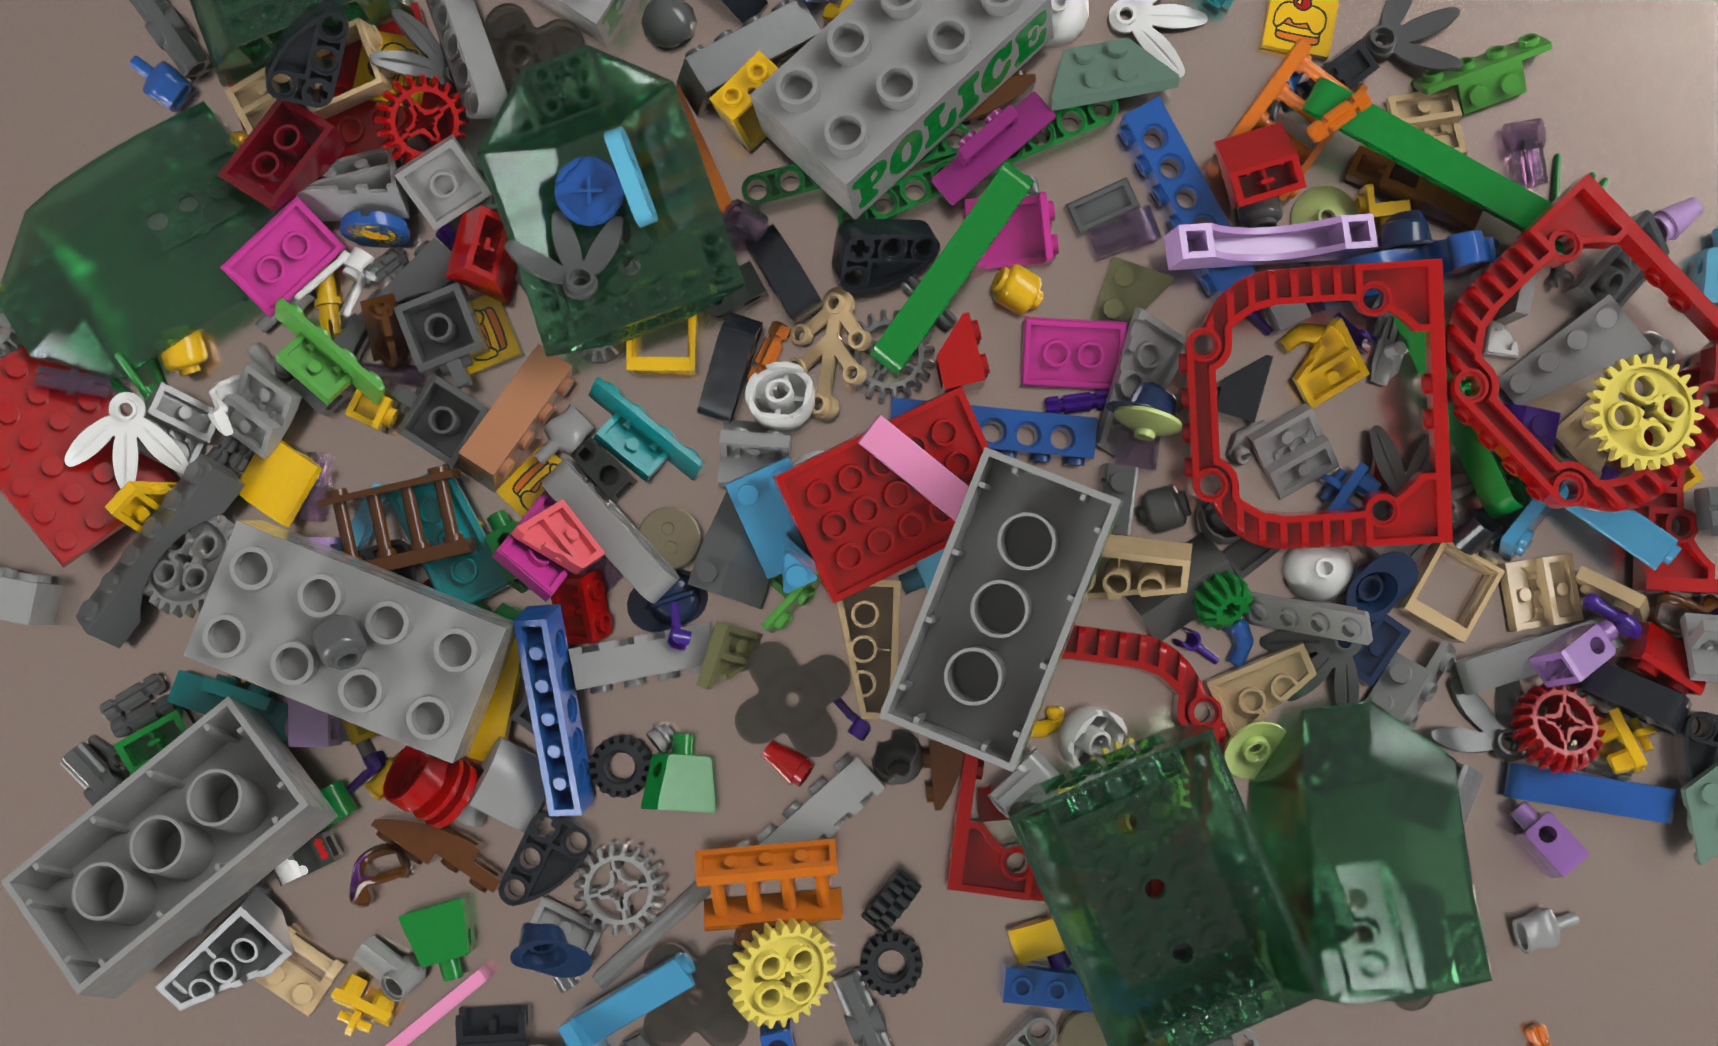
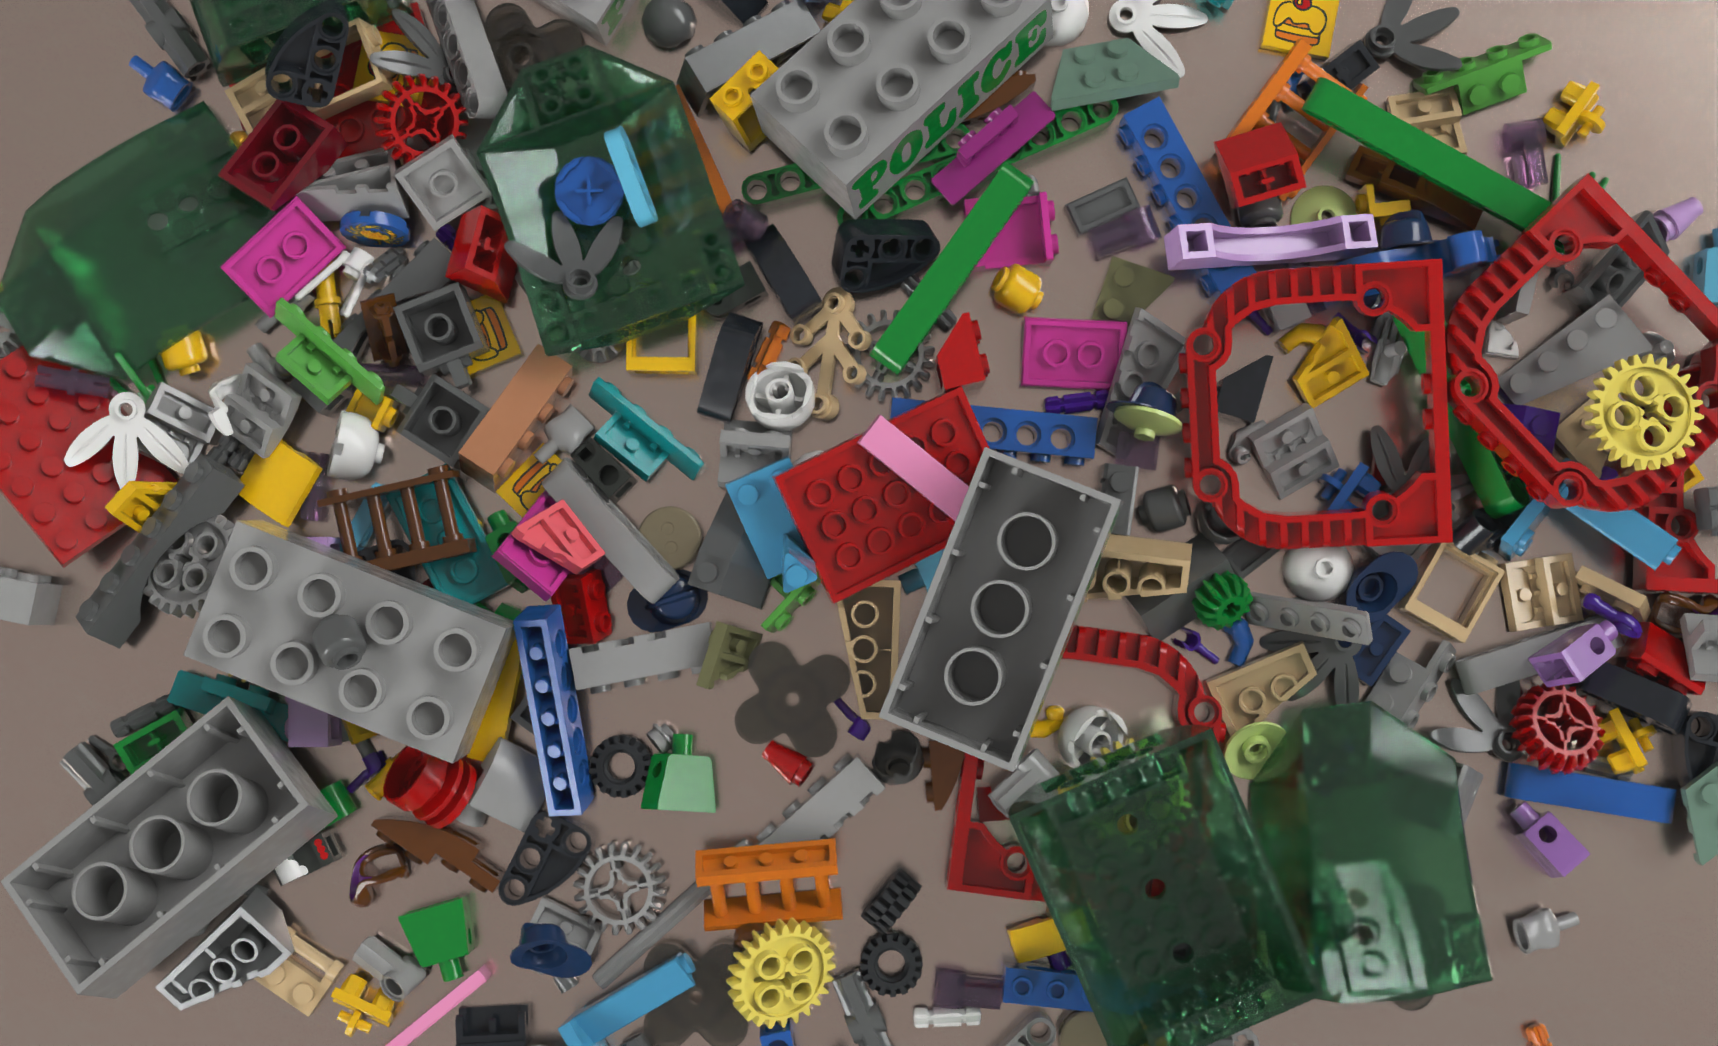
(132, 697): dark grey axle -> none
(354, 447): none -> white cylinder
(677, 637): dark purple hand -> none
(946, 1017): none -> white axle
(957, 989): none -> clear purple piece
(1339, 116): orange axle -> none
(1582, 102): none -> yellow hips

